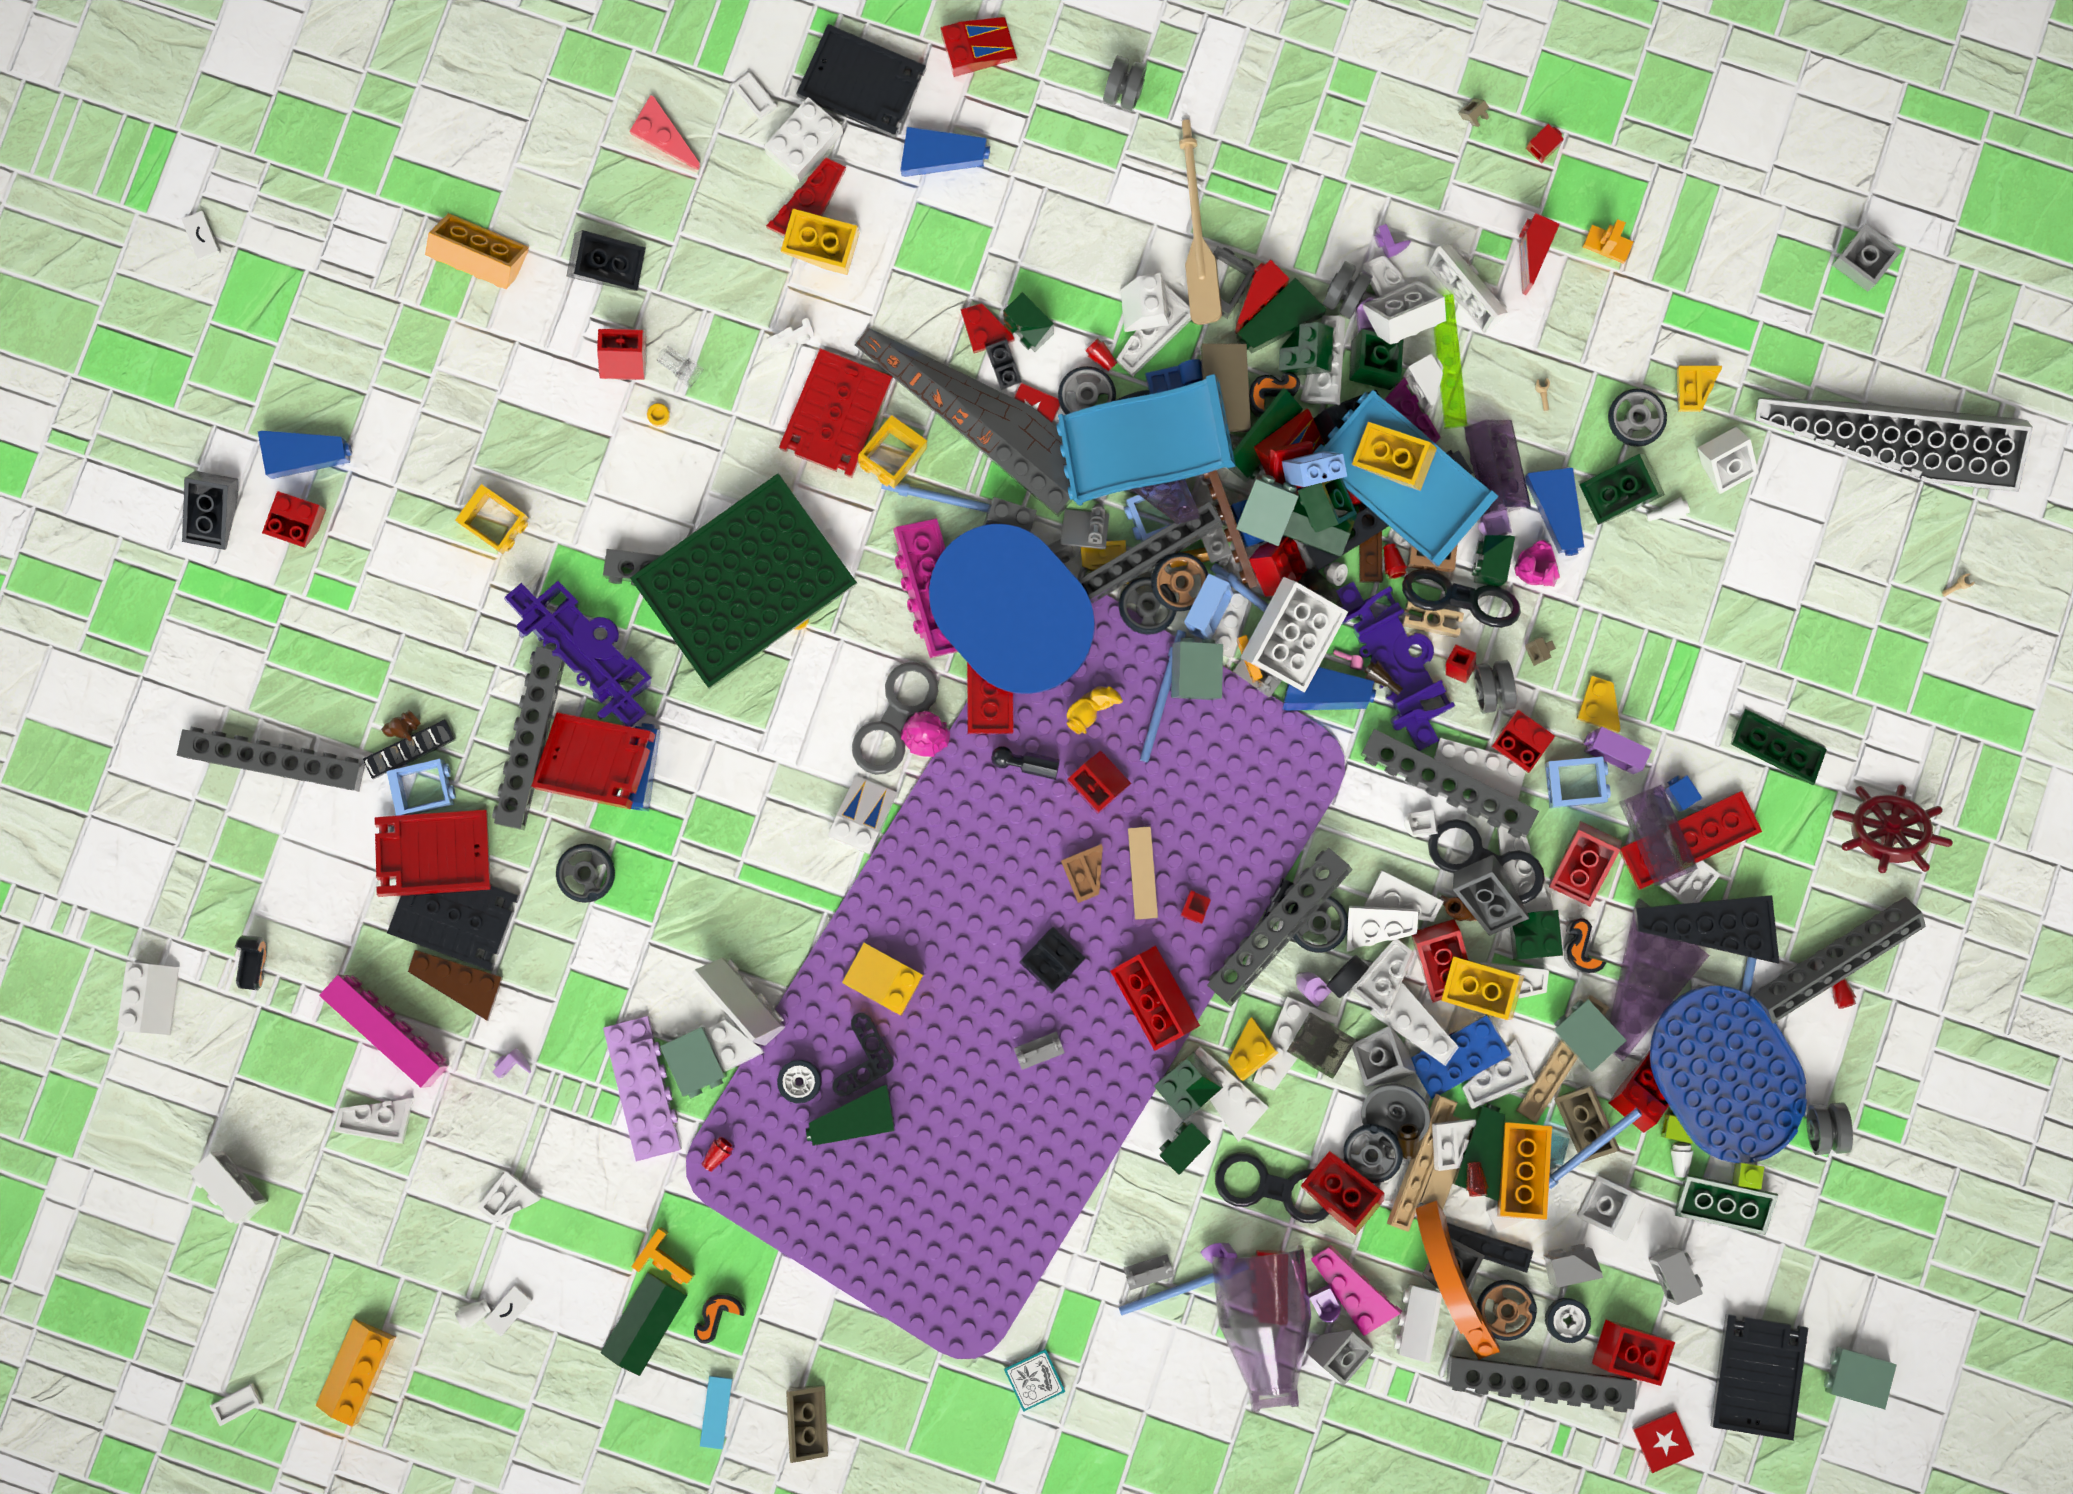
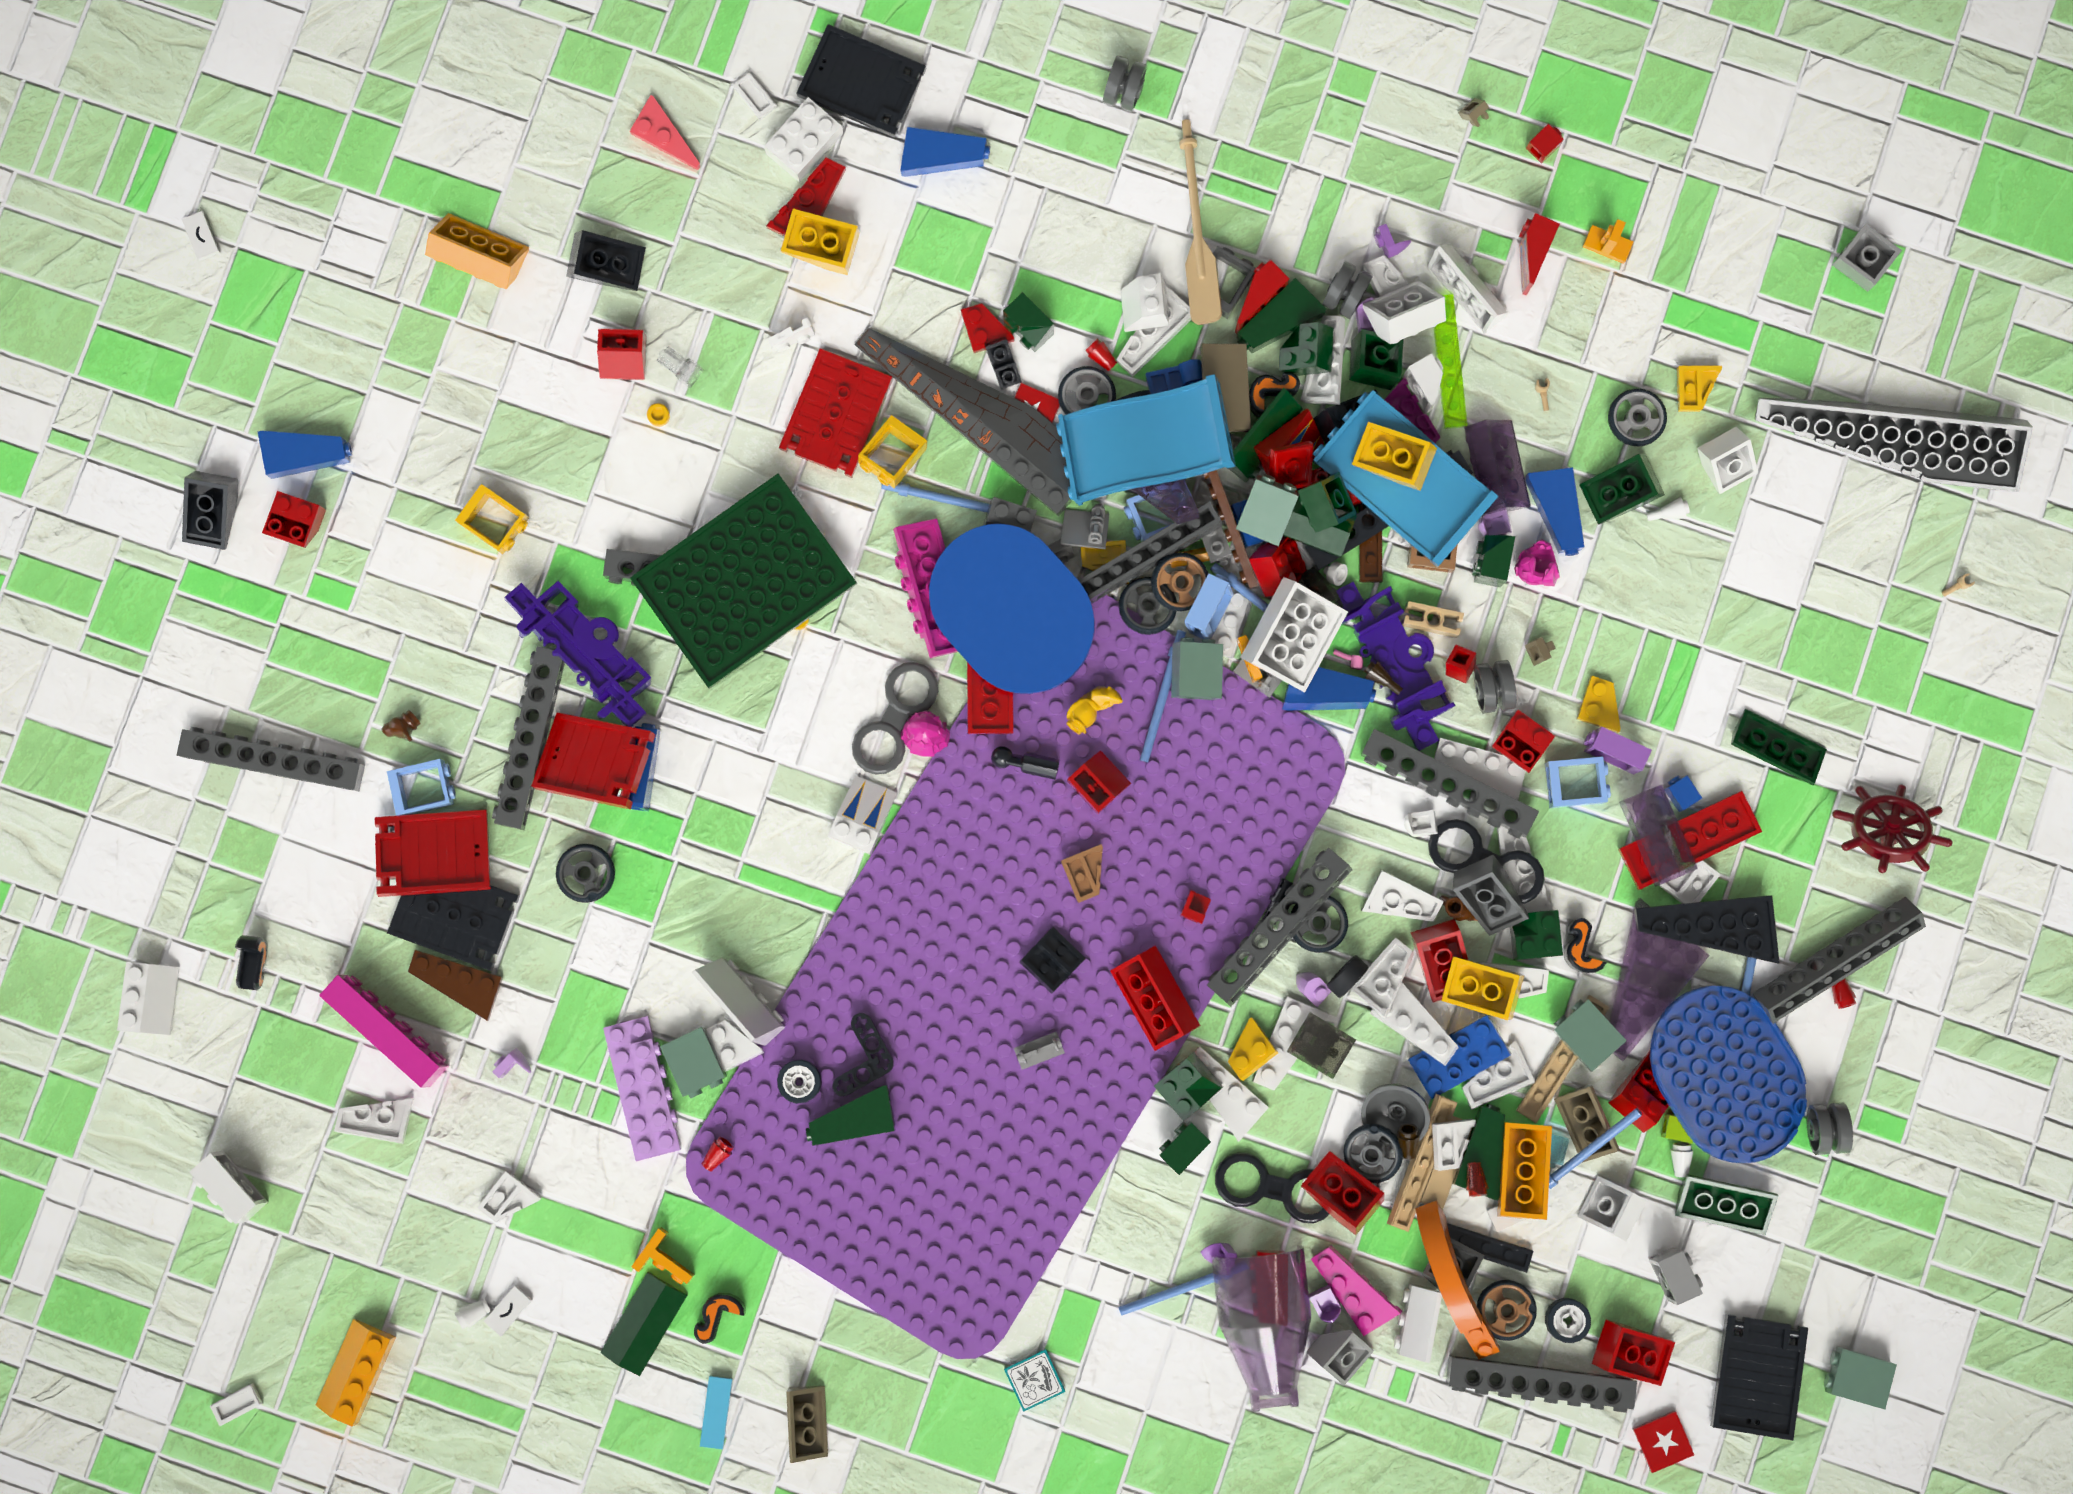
(406, 752): tile -> none
(882, 979): yellow slope -> none
(977, 45): red slope -> none
(1142, 873): tan tile -> none
(1148, 1272): light grey hinge -> none
(1310, 468): light blue window -> none
(1378, 924): white wing -> none
(1383, 1058): light grey slope -> none
(1393, 562): red cone -> none
(1461, 597): black bar -> none
(1572, 1266): light grey slope -> none
(1585, 863): red slope -> none
(1748, 1175): lime brick -> none

